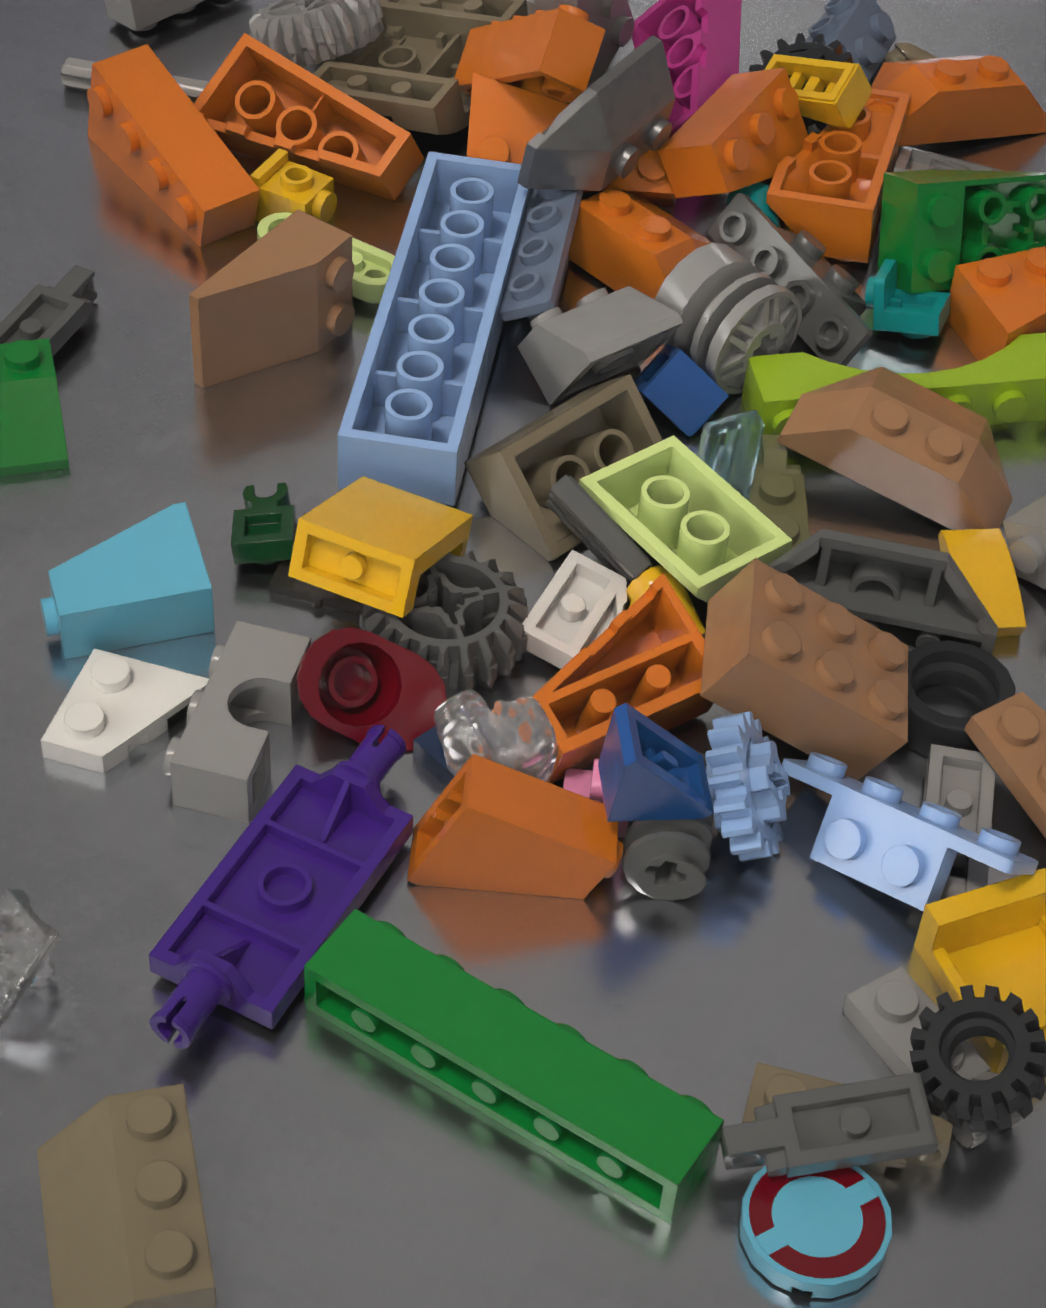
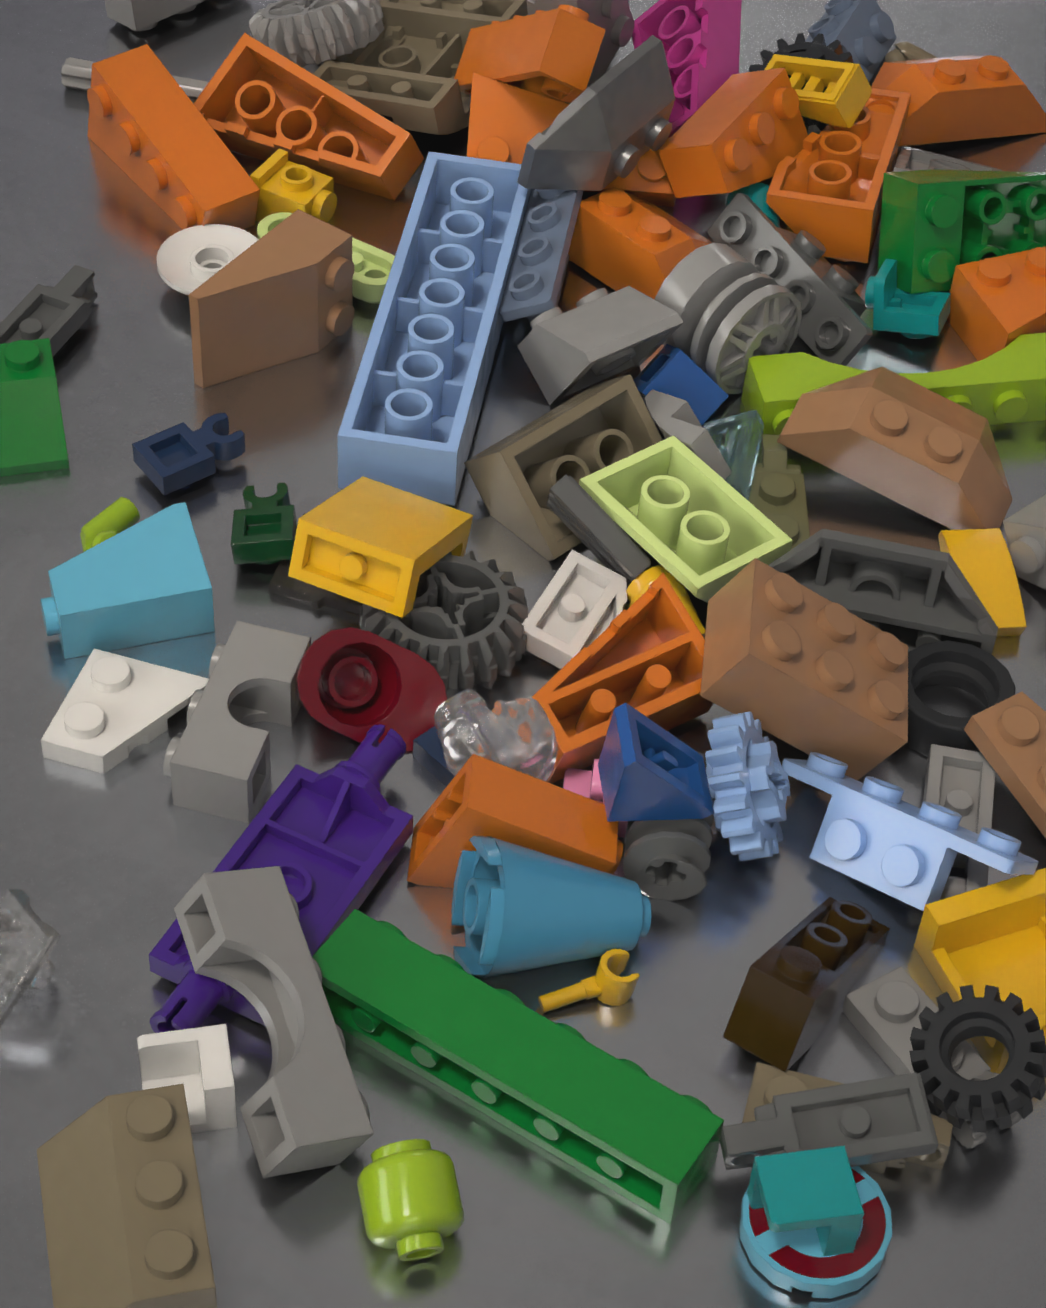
(109, 522): none -> lime arm
(186, 456): none -> dark blue plate
(199, 253): none -> white dish
(202, 1063): none -> white panel
(250, 937): none -> light grey arch
(410, 1199): none -> lime head
(539, 910): none -> dark azure cone
(604, 985): none -> yellow hand
(677, 418): none -> light grey slope
(803, 982): none -> dark brown slope
(809, 1192): none -> teal panel

